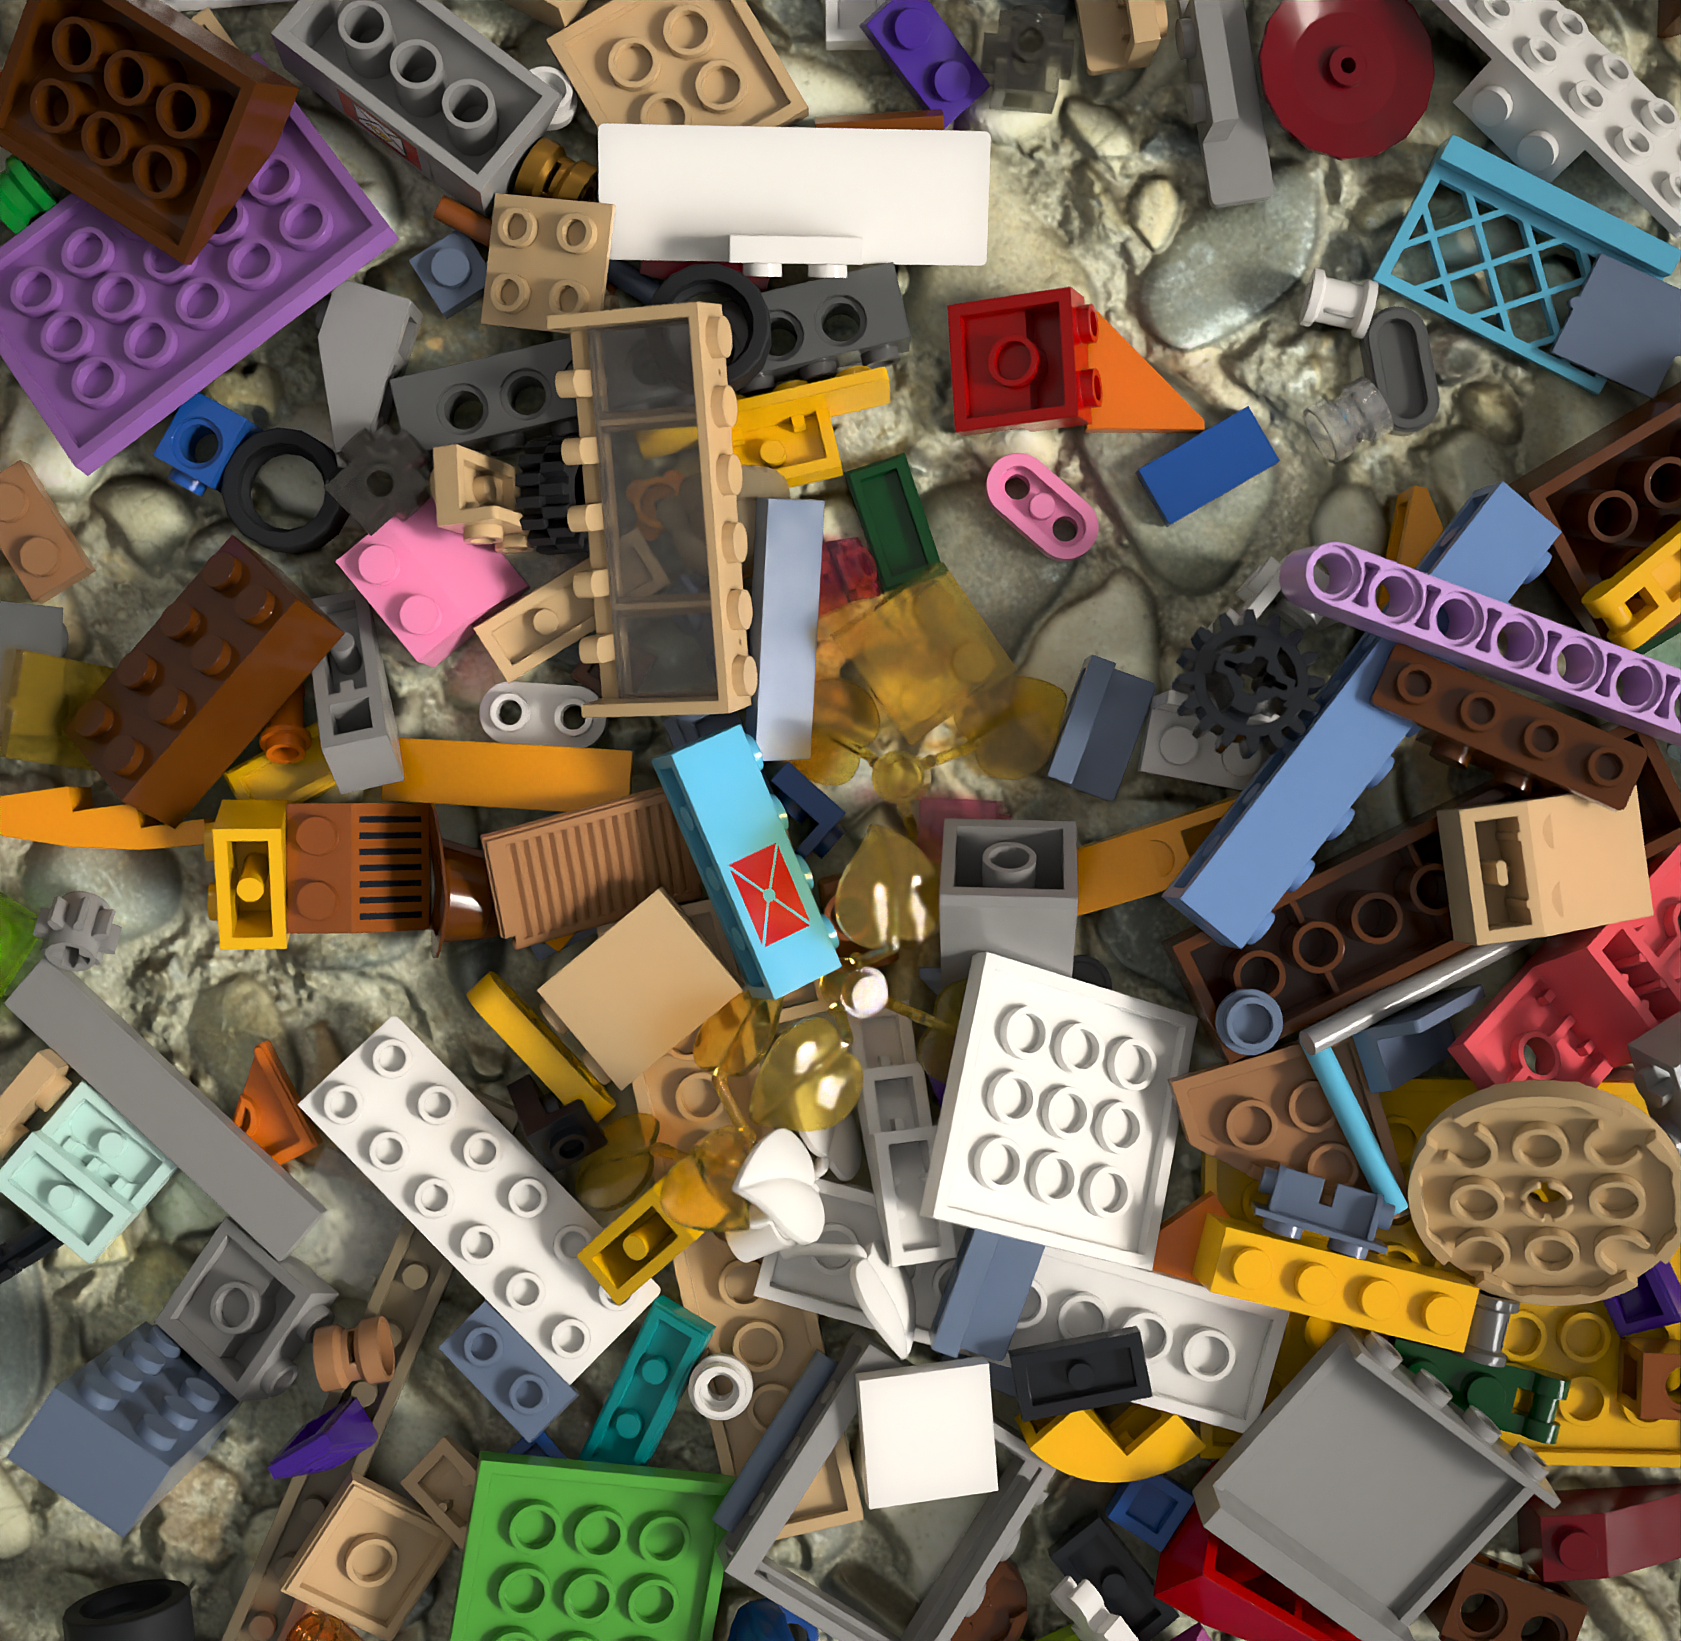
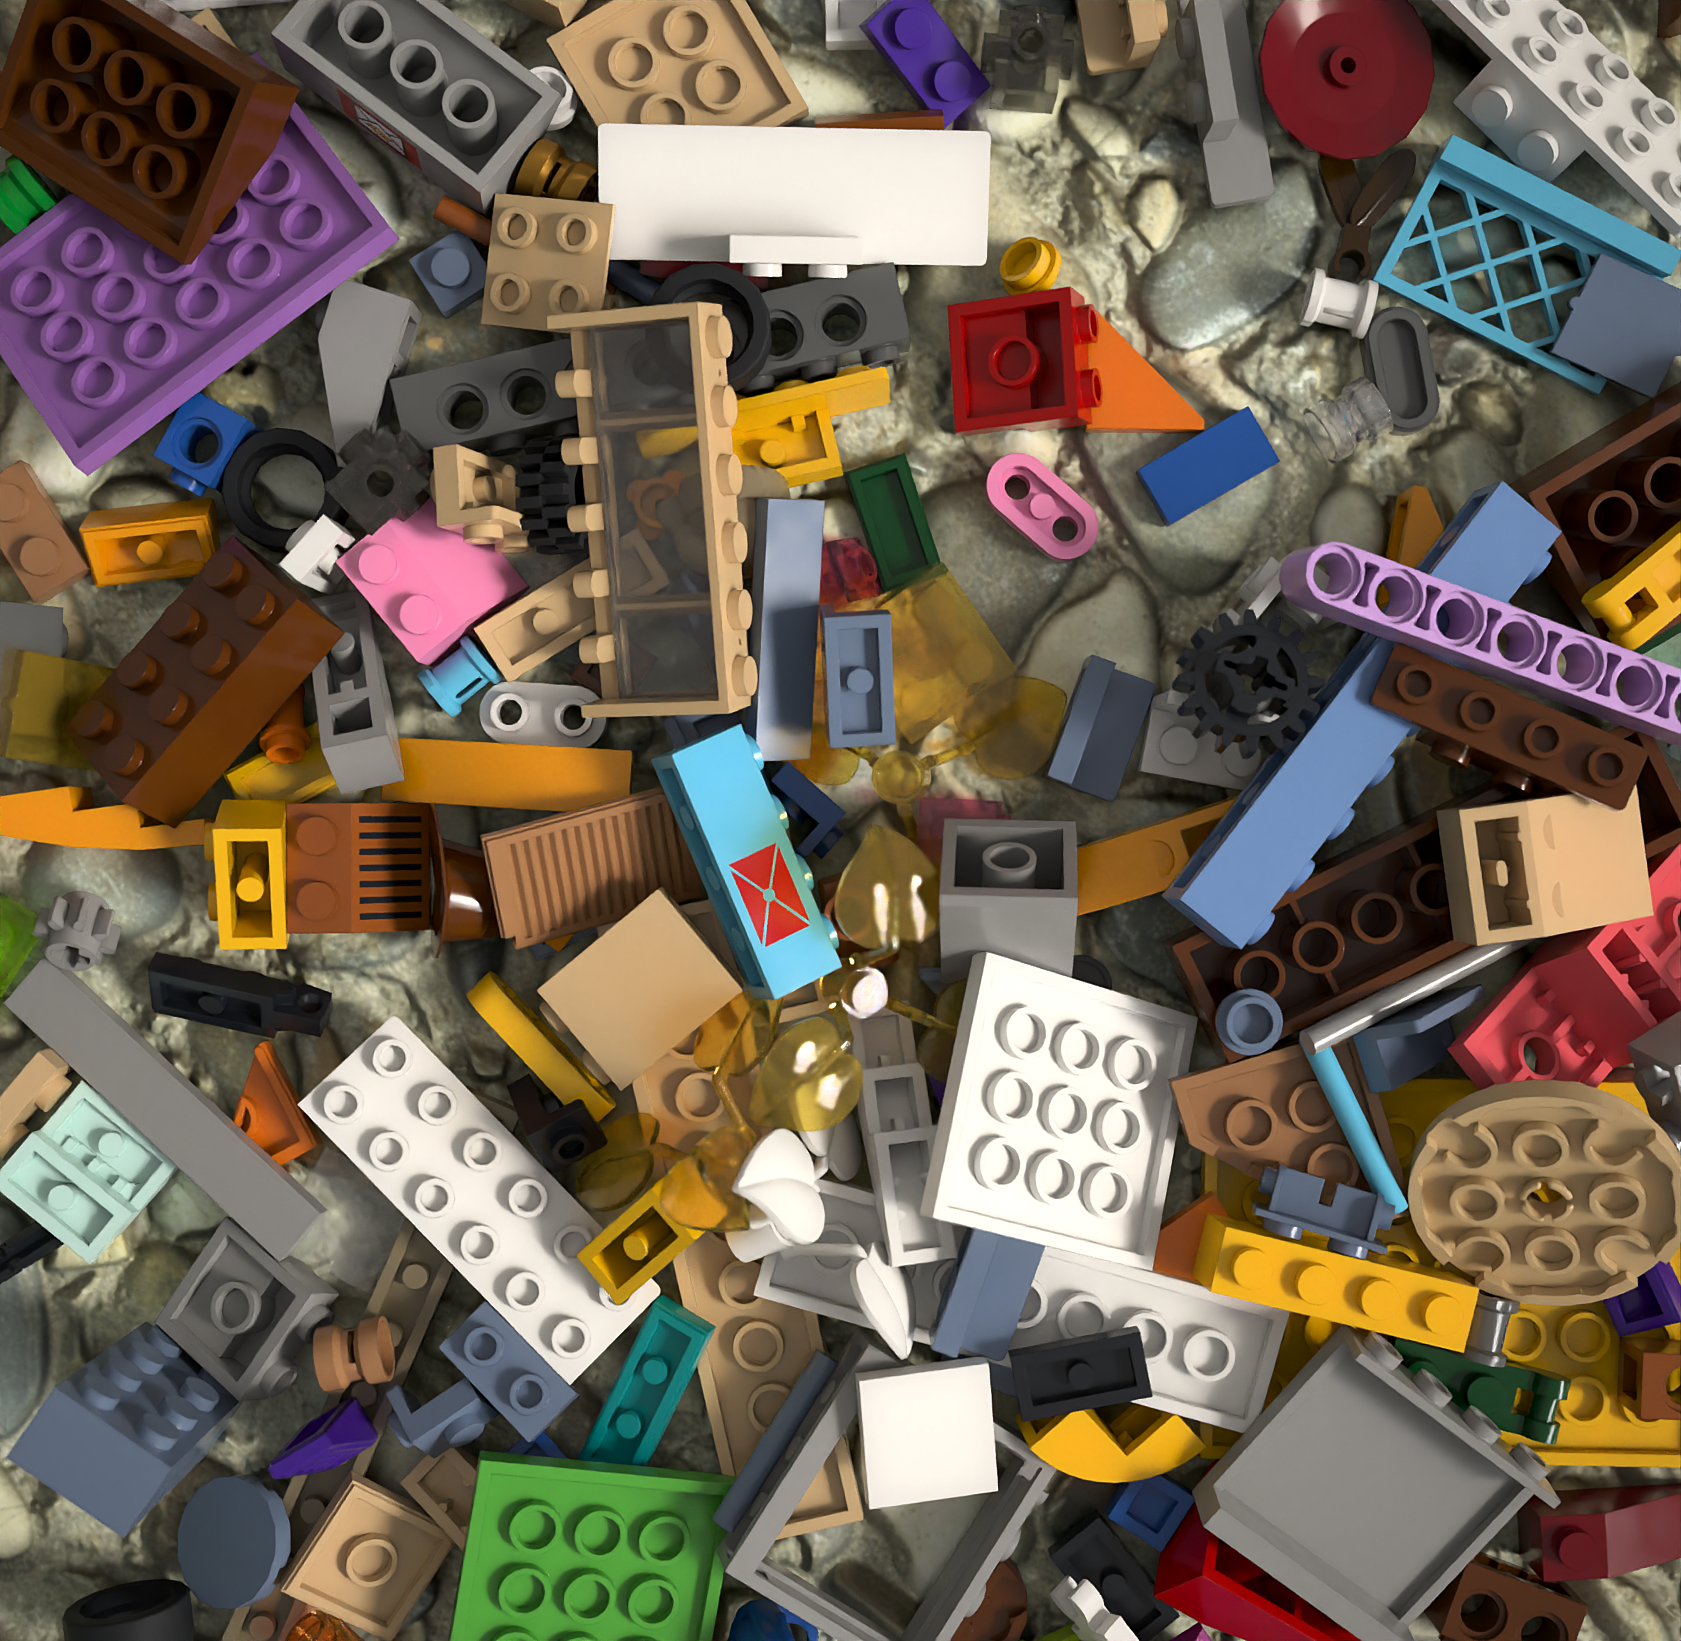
(150, 541): none -> light orange slope
(233, 1541): none -> sand blue tile
(235, 998): none -> black hinge
(314, 552): none -> white plate
(442, 1423): none -> sand blue bracket
(460, 676): none -> medium azure bush
(720, 1406): white plate -> none
(857, 677): none -> sand blue panel
(1029, 266): none -> yellow plate
(1361, 208): none -> dark brown piece

